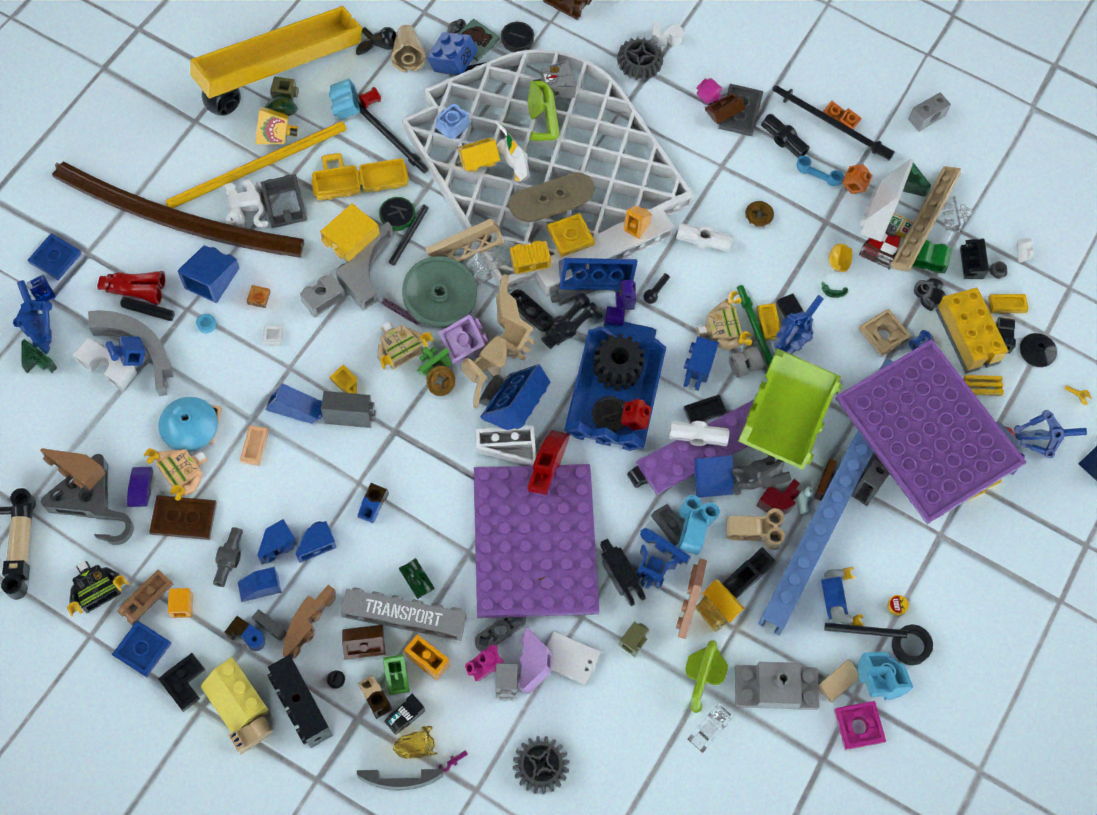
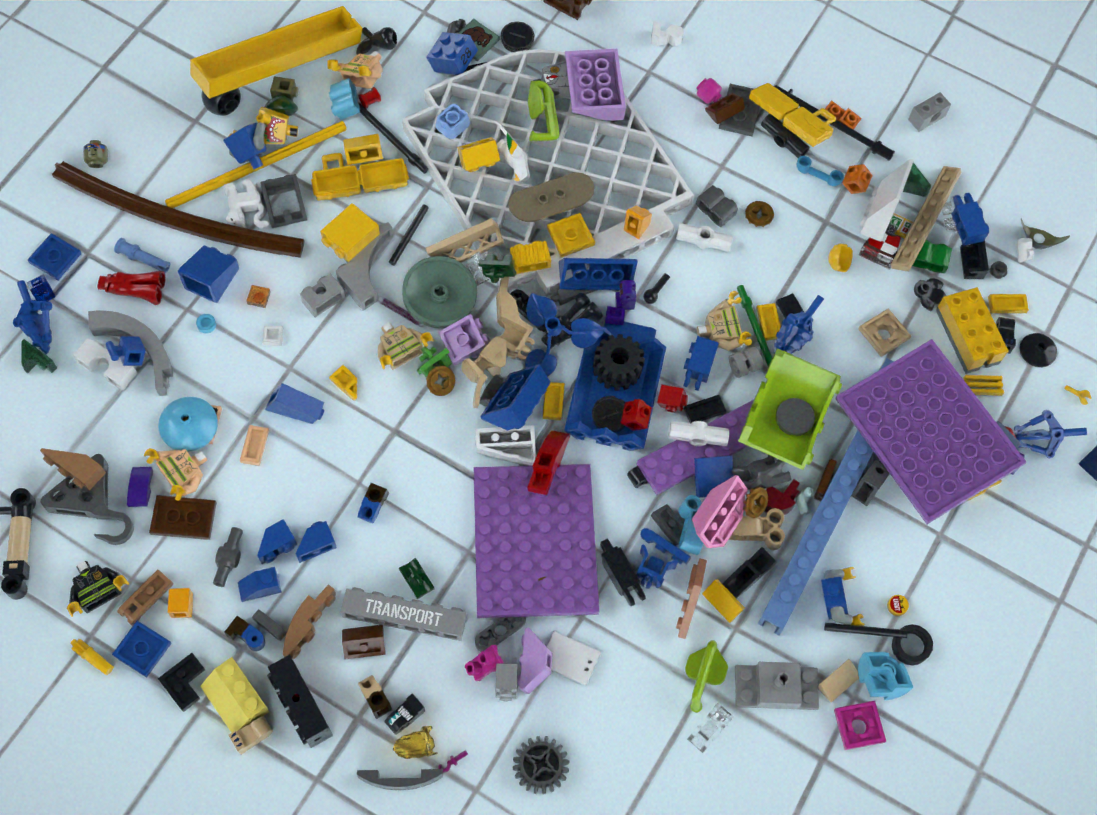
(90, 655): none -> yellow piece
(95, 154): none -> olive head
(134, 252): none -> medium blue pin
(147, 308): black axle -> none
(249, 142): none -> blue torso
(336, 679): black piece -> none
(348, 409): dark grey brick -> none
(361, 70): none -> light nougat torso
(363, 149): none -> yellow brick
(396, 674): bright green slope -> none
(397, 212): black tile -> none
(407, 50): tan cone -> none
(427, 657): light orange brick -> none
(496, 269): none -> dark green hips
(544, 311): none -> blue plant
(553, 401): none -> yellow tile
(596, 83): none -> lavender slope
(630, 54): dark grey gear -> none
(634, 638): olive brick -> none
(672, 398): none -> red brick
(711, 614): clear yellow piece -> none
(716, 205): none -> dark grey brick
(720, 512): none -> bright pink wedge
(761, 497): none -> pearl gold gear
(795, 417): none -> dark grey tile
(796, 119): none -> yellow piece
(833, 293): clear green piece -> none
(917, 341): blue bush -> none
(969, 220): none -> blue hinge
(1050, 240): none -> olive piece

